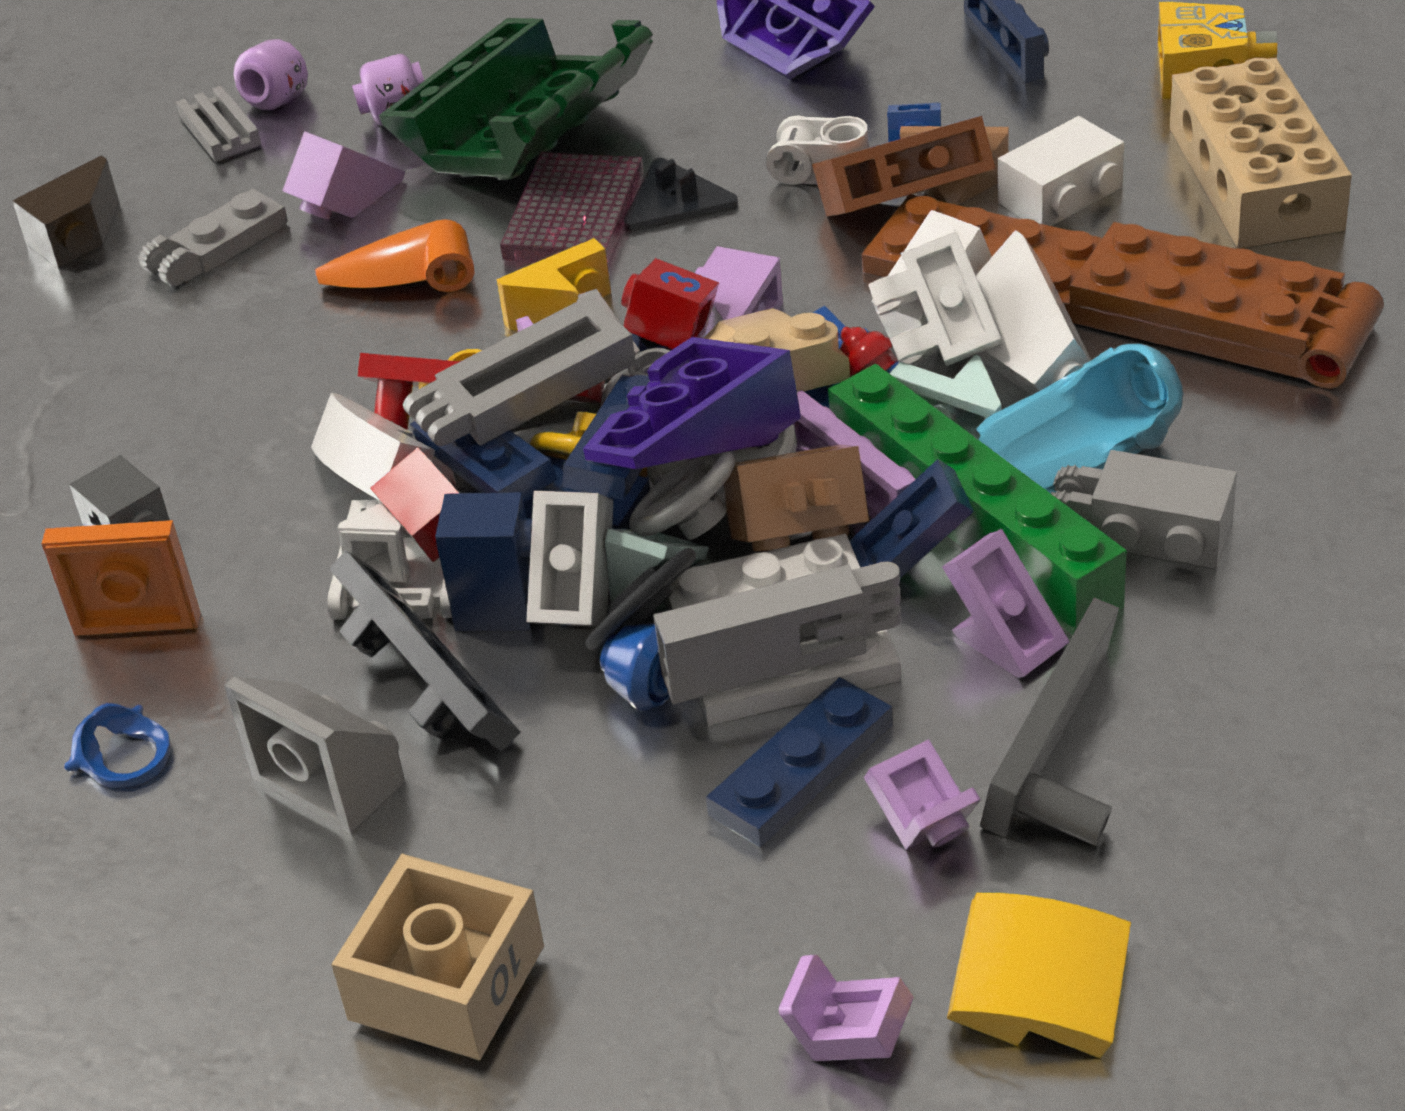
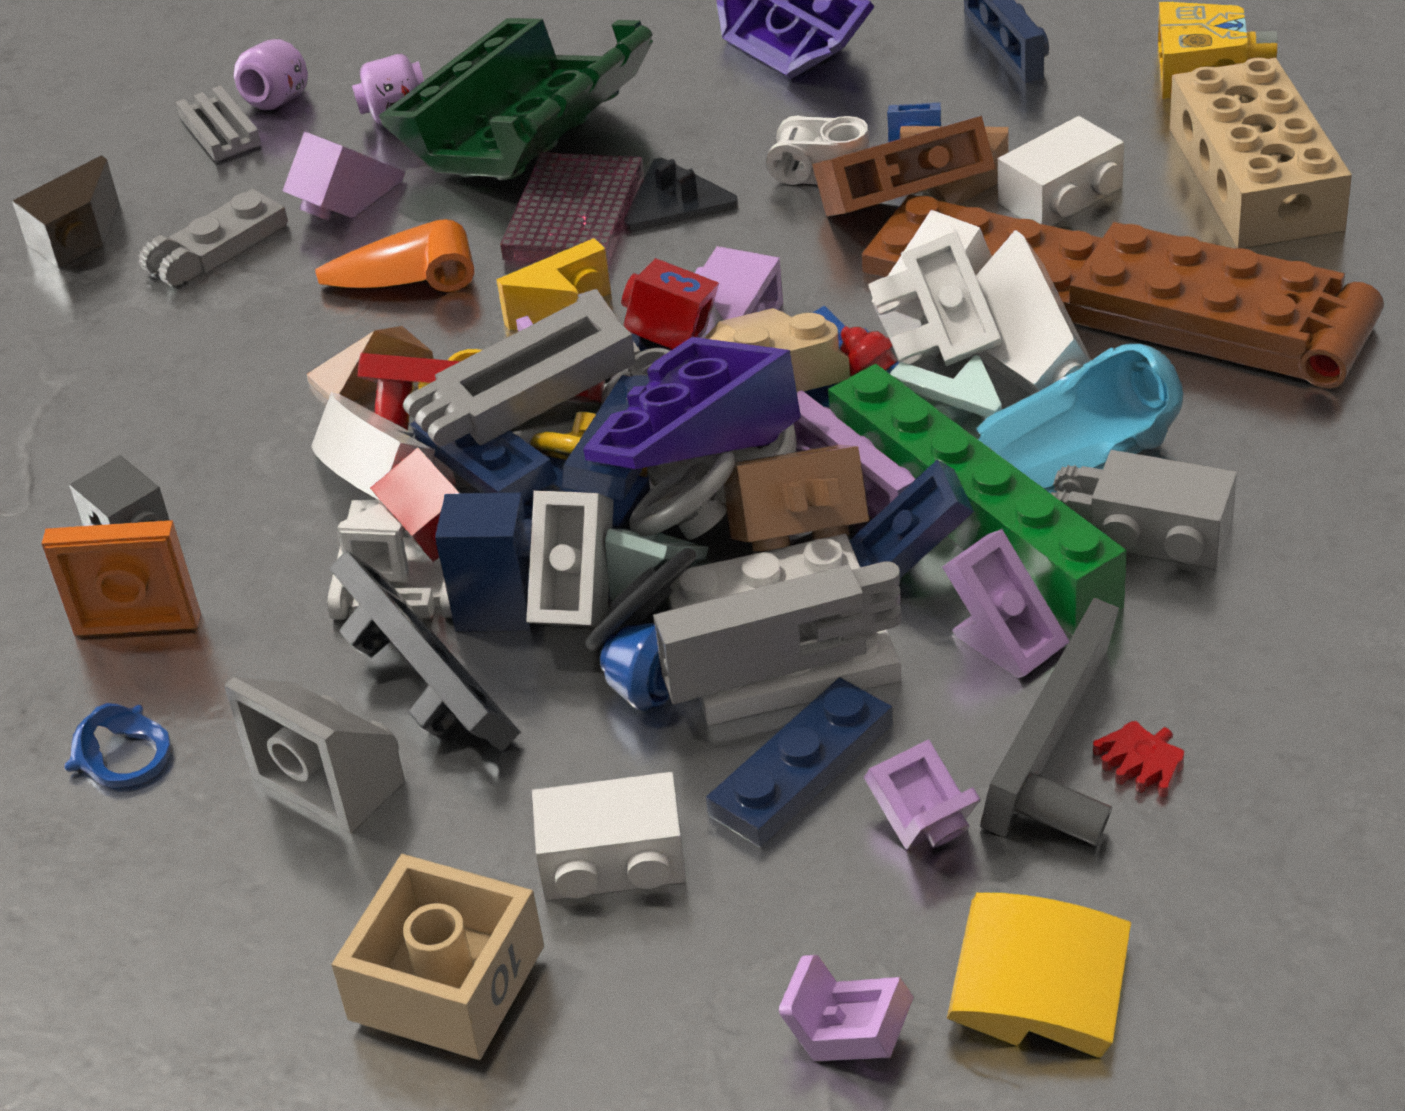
(341, 371): none -> medium nougat slope
(608, 836): none -> white brick
(1141, 754): none -> red piece

